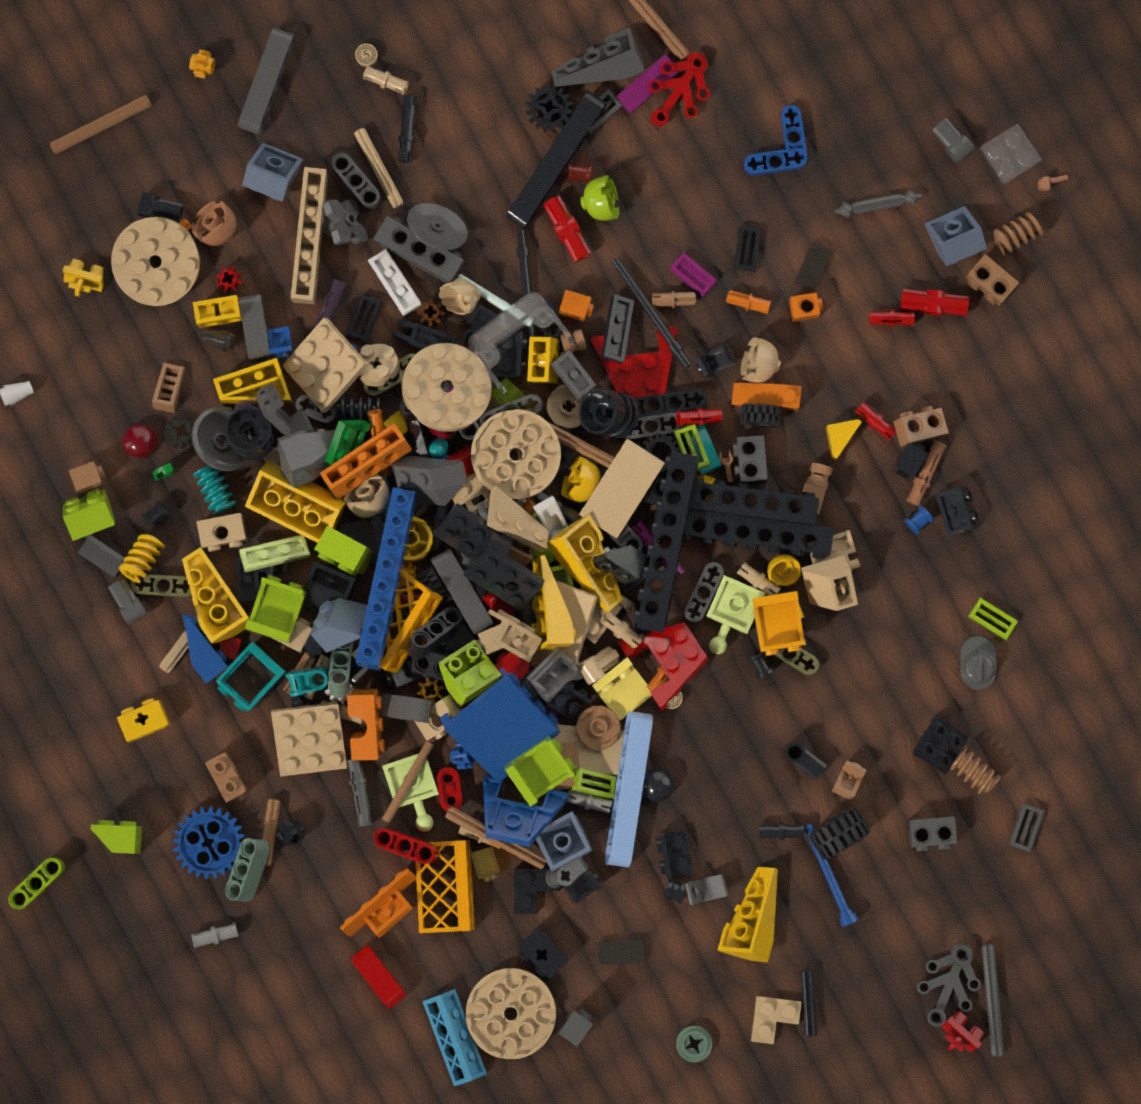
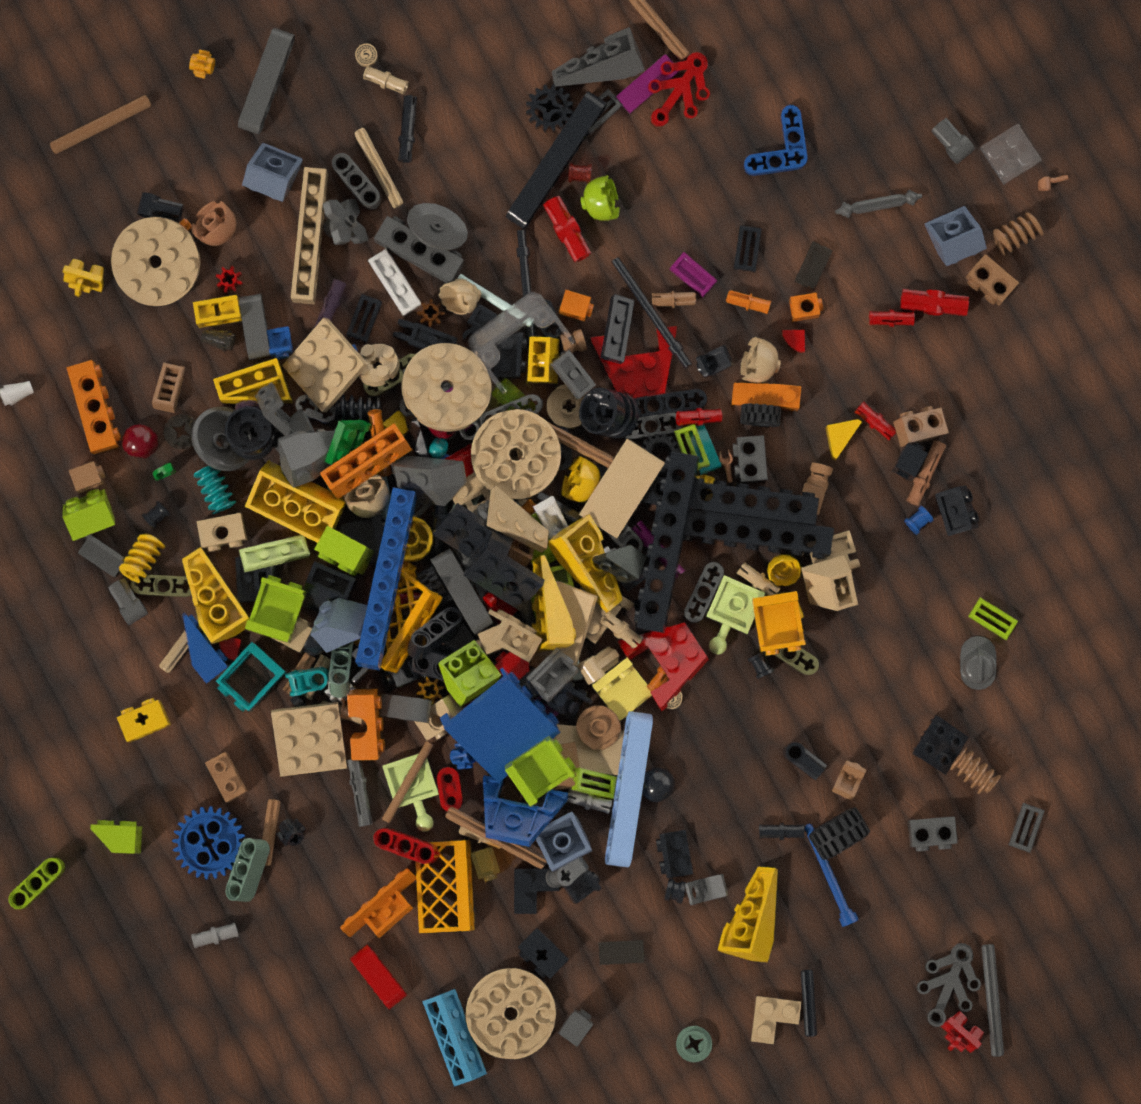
(79, 375): none -> orange brick
(795, 339): none -> red tile

